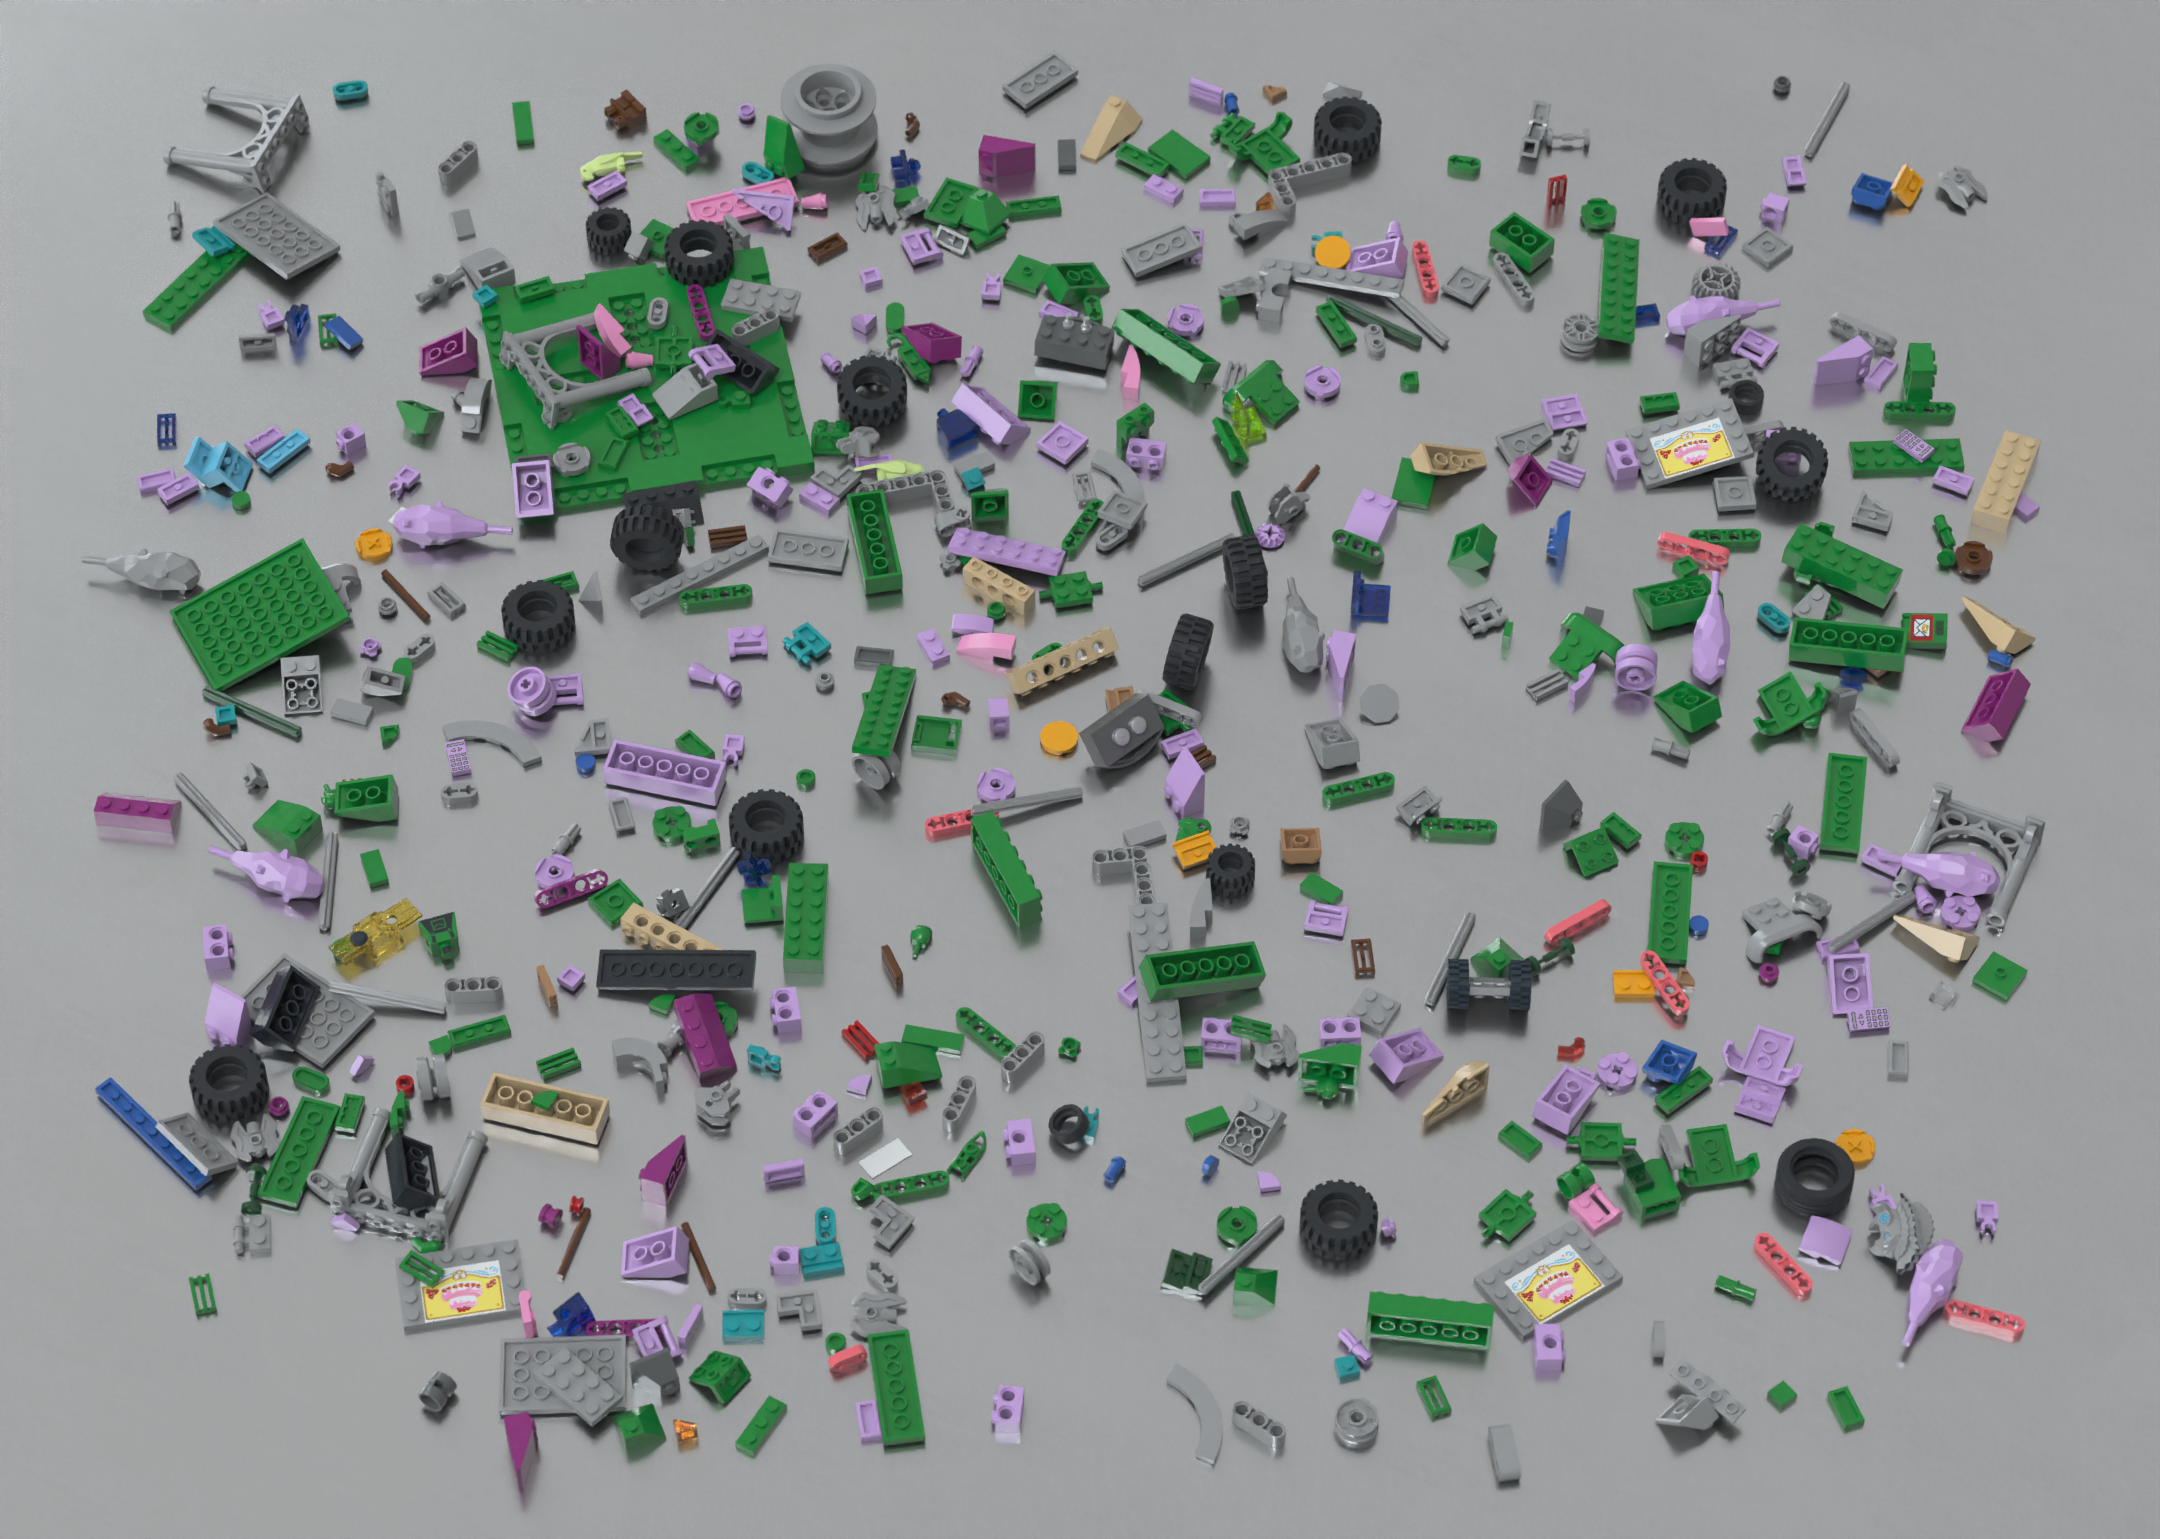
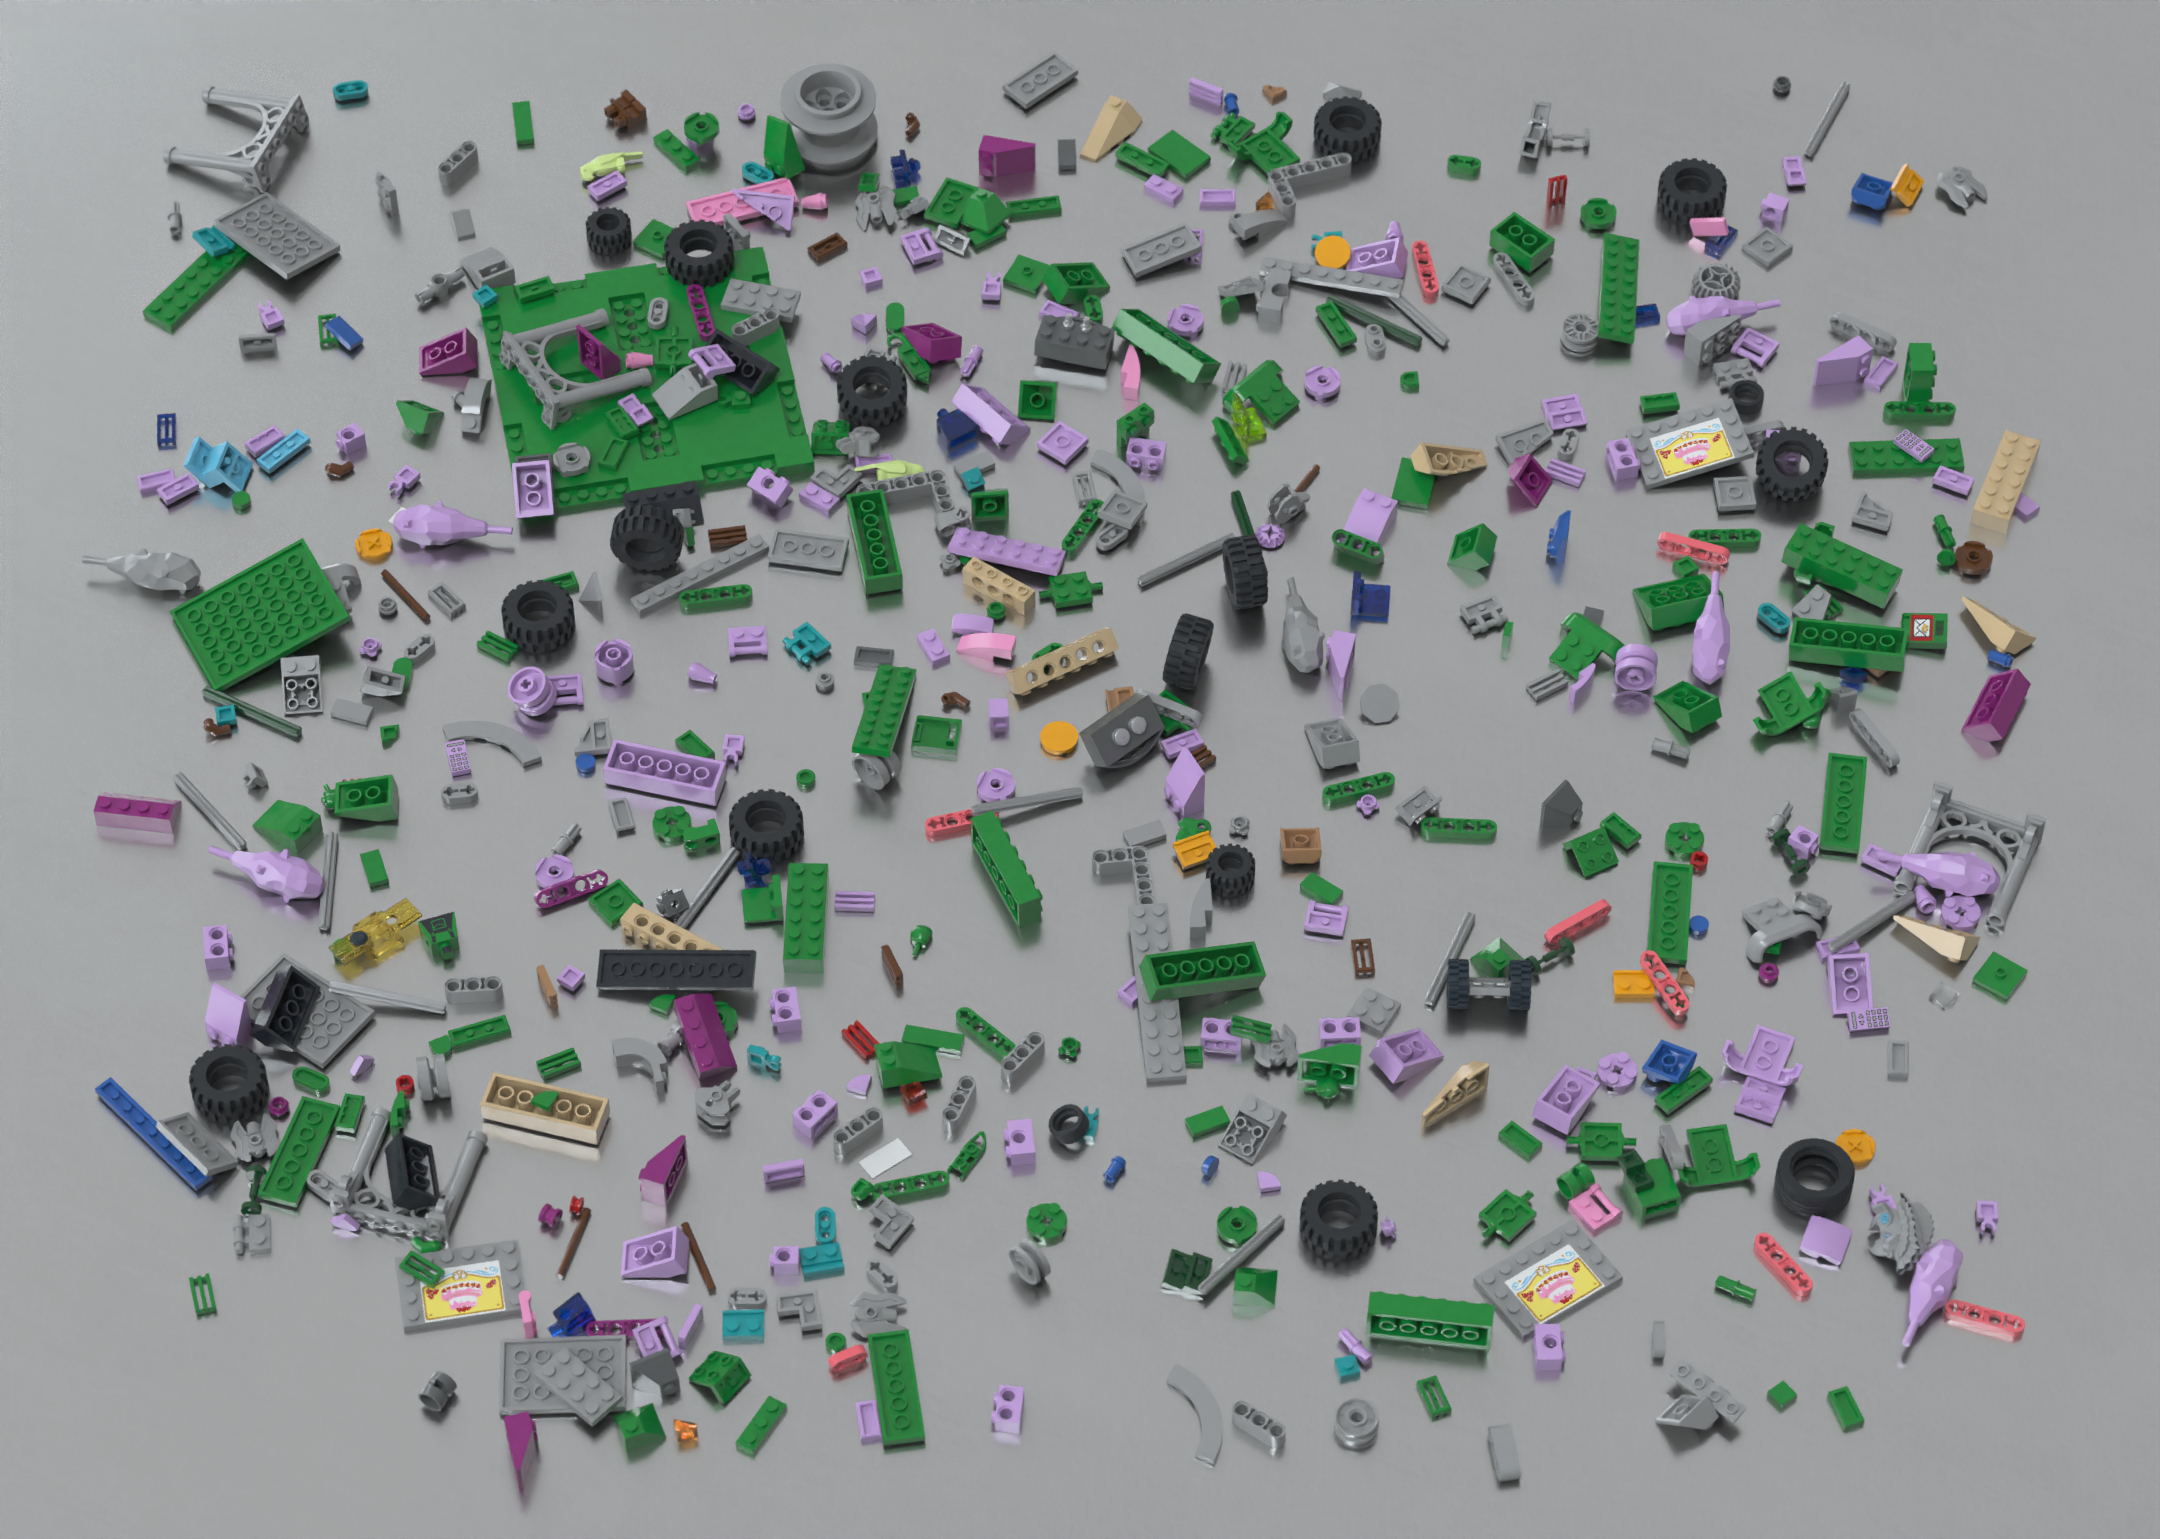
(296, 321): clear blue plate -> none
(611, 332): bright pink slope -> none
(614, 661): none -> lavender brick
(638, 246): light grey brick -> none
(730, 686): lavender cone -> none
(854, 898): none -> lavender tile
(1368, 804): none -> lavender plate
(1573, 1050): clear red arm -> none

